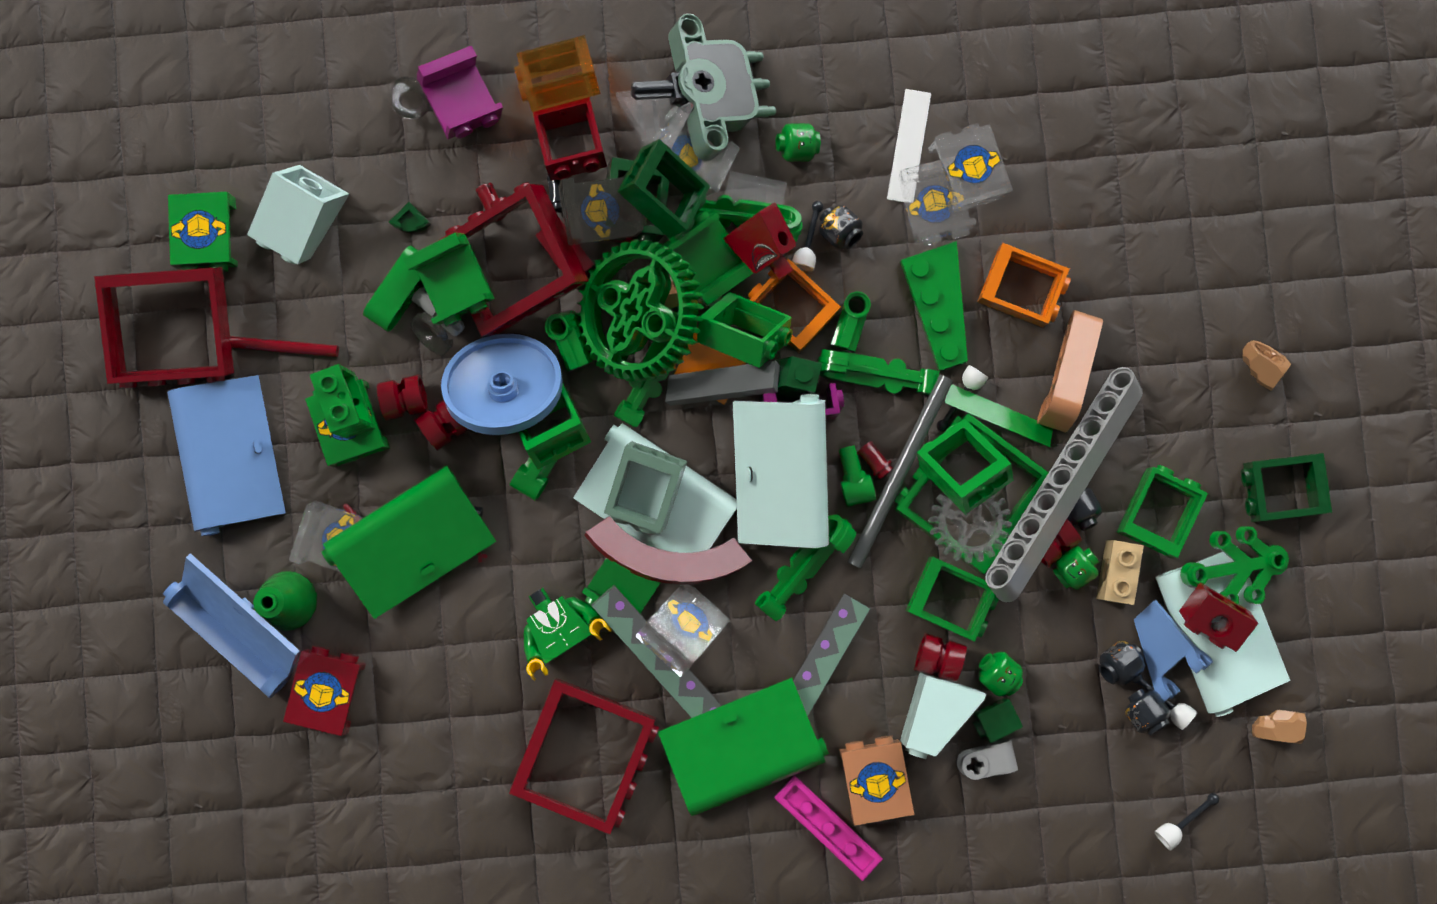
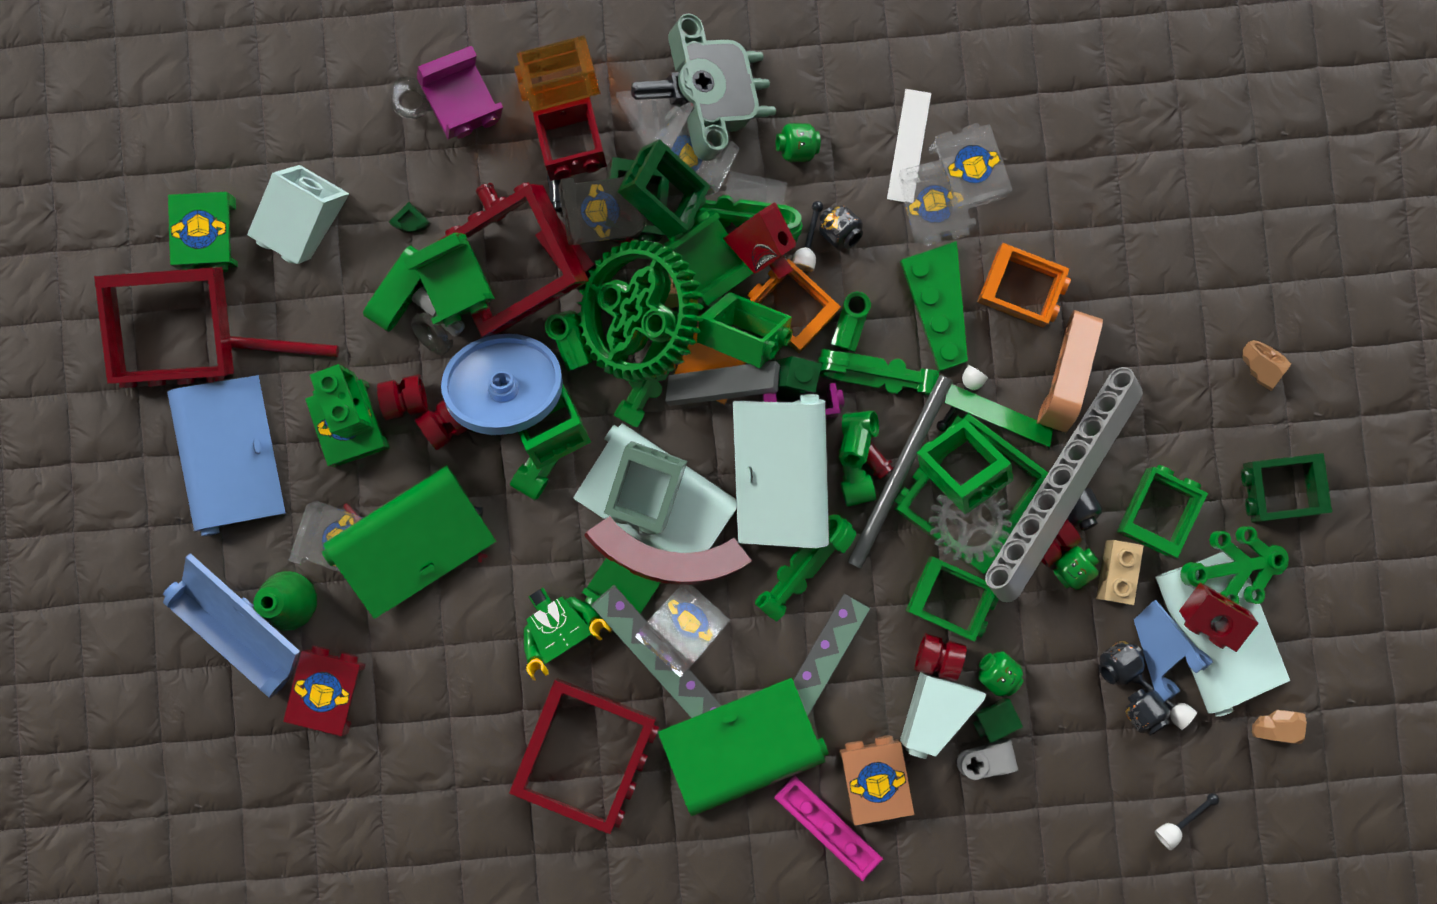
(857, 431): none -> green piece

